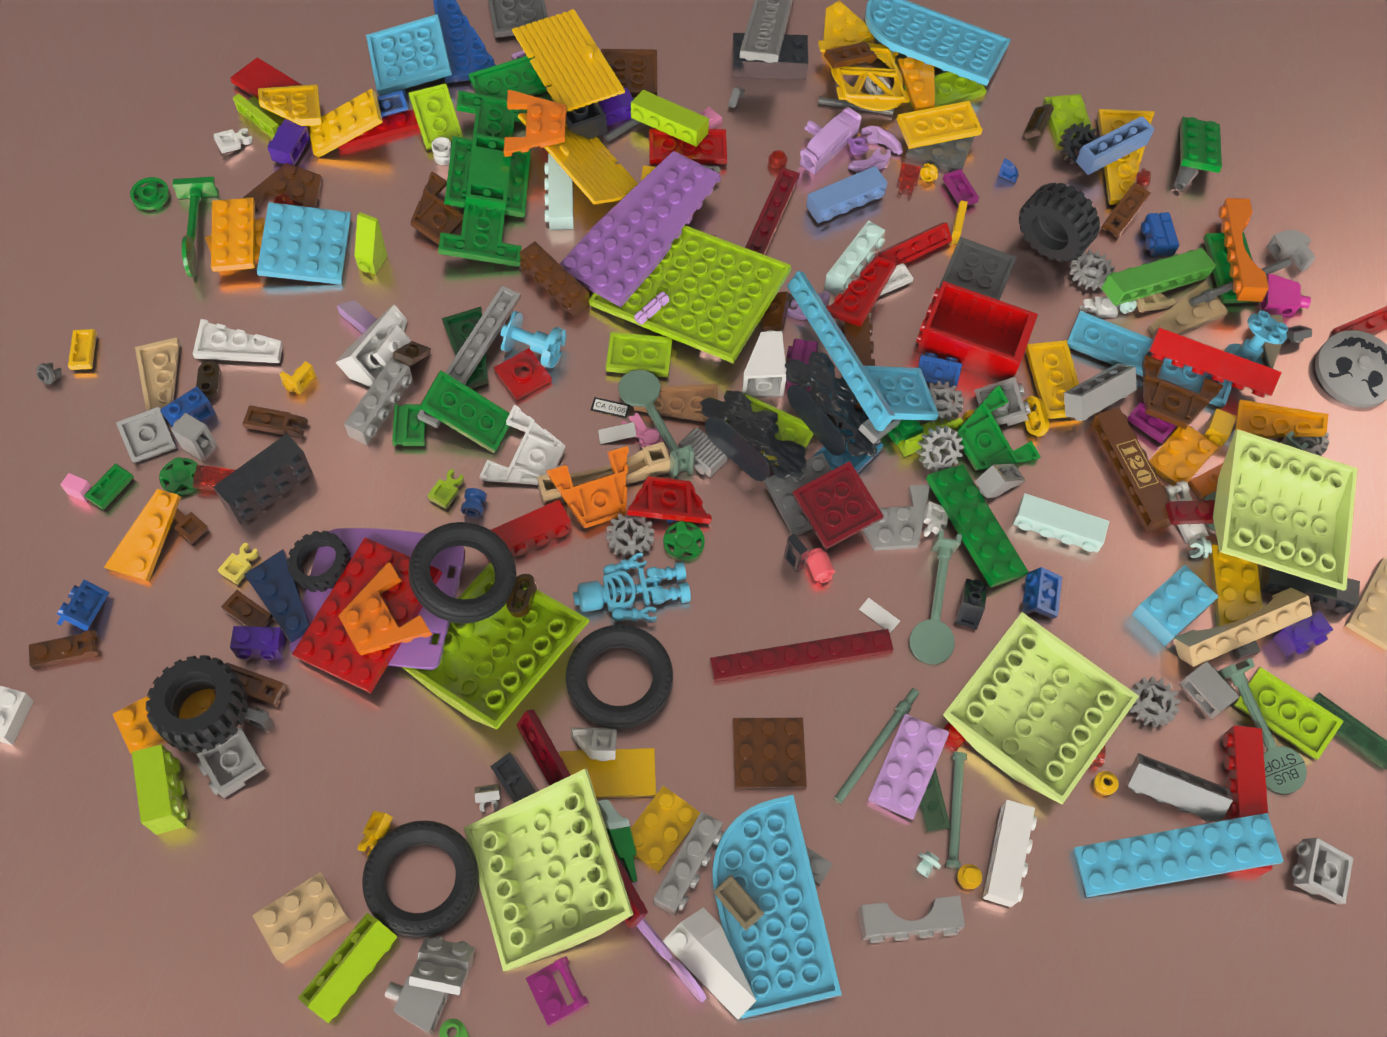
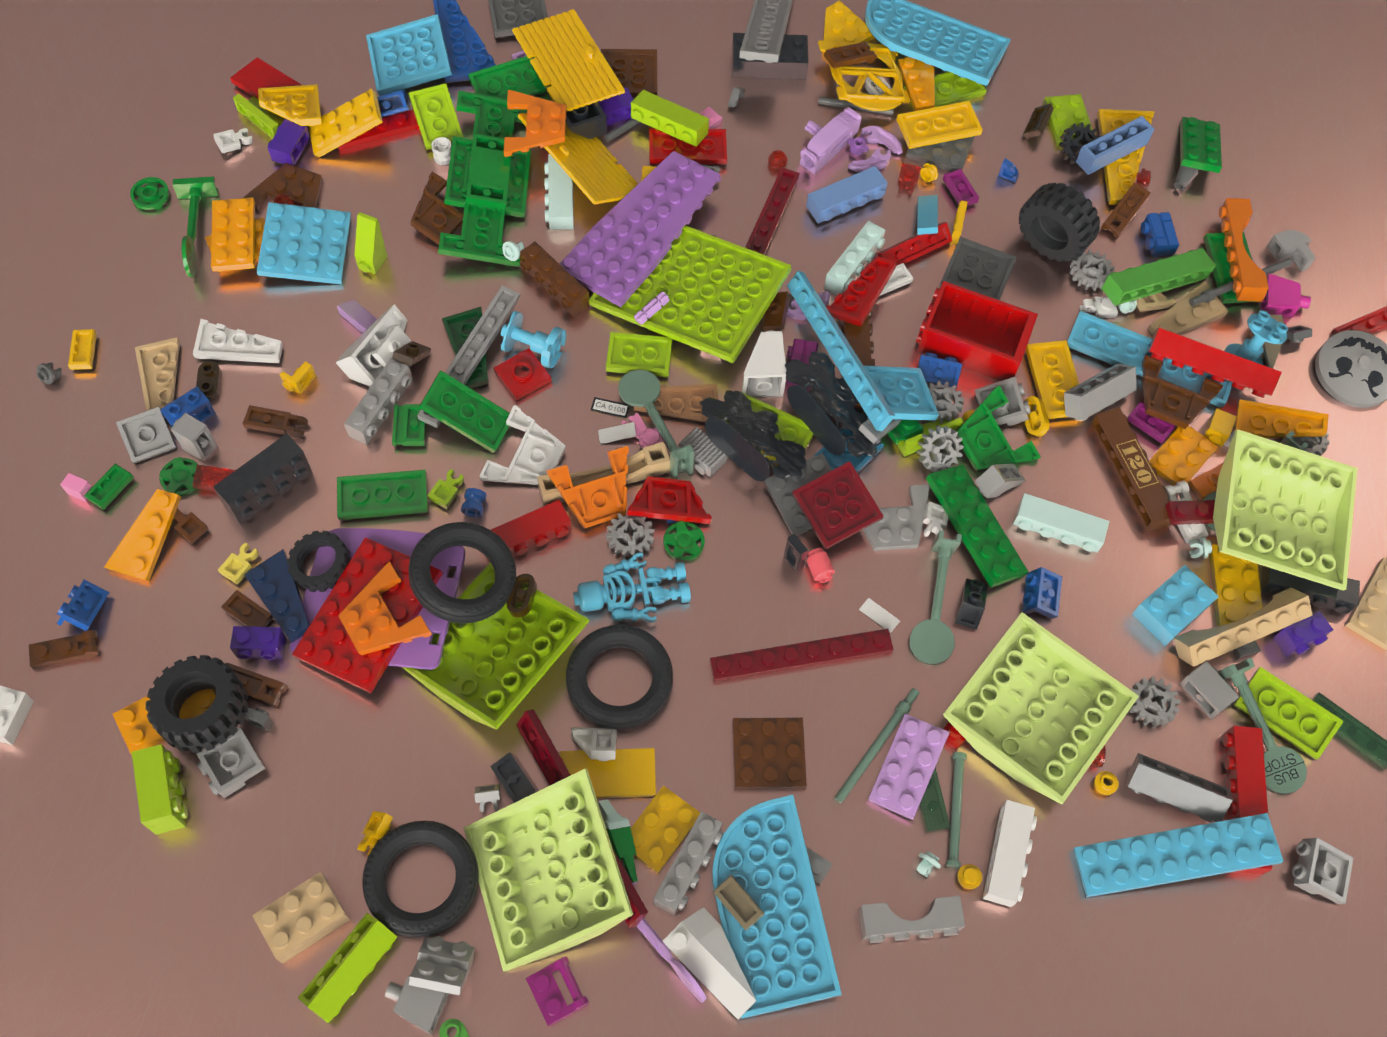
(382, 494): none -> green plate
(512, 250): none -> light aqua plate
(927, 214): none -> medium azure tile

